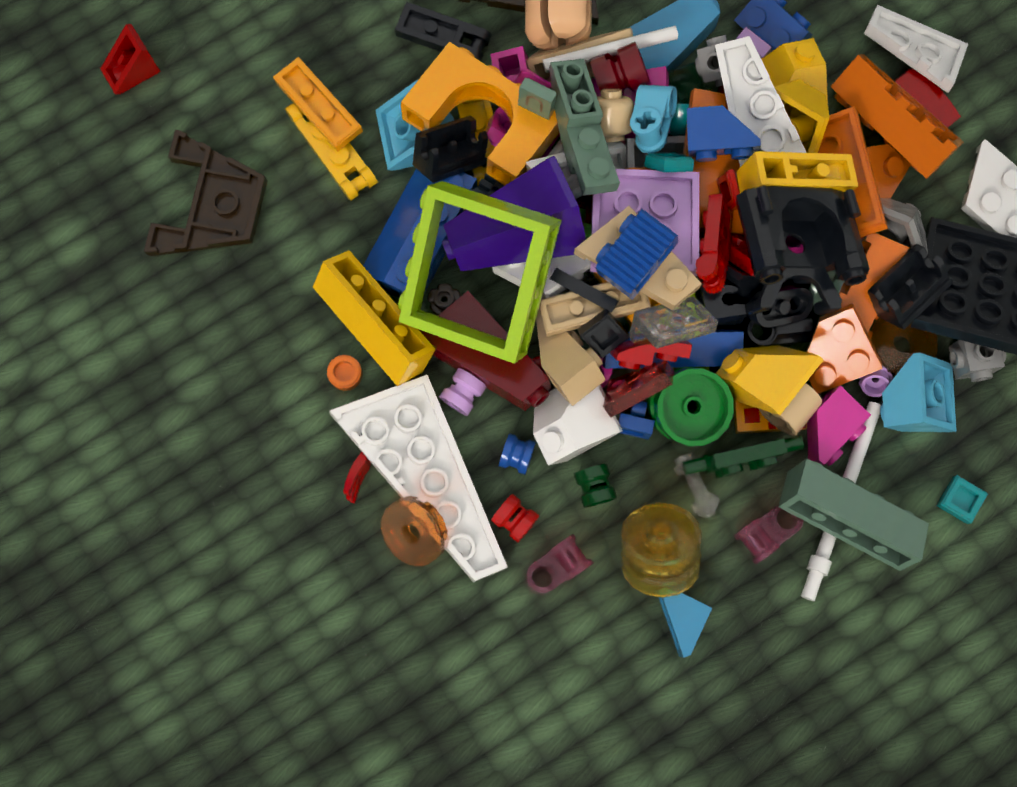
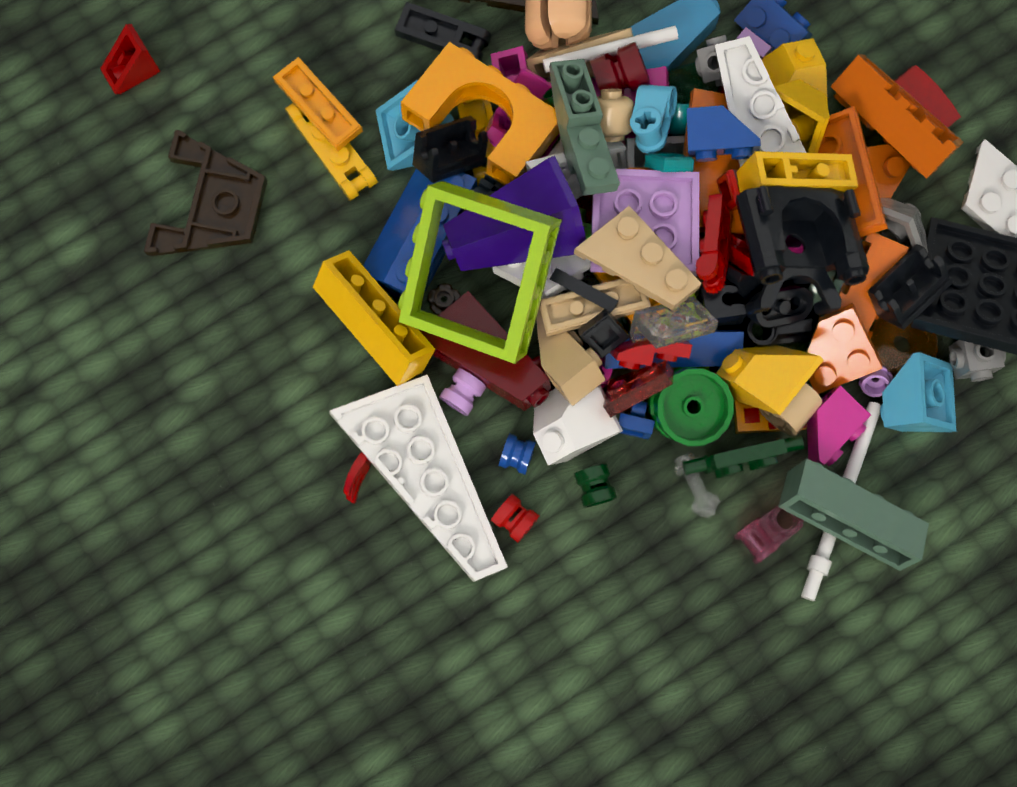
(344, 372): orange tile -> none
(402, 542): clear orange tile -> none
(537, 98): sand green tile -> none
(559, 565): clear pink piece -> none
(635, 253): blue brick -> none
(661, 549): clear yellow wheel -> none
(685, 620): dark azure slope -> none
(919, 46): white wing -> none
(962, 499): teal tile -> none

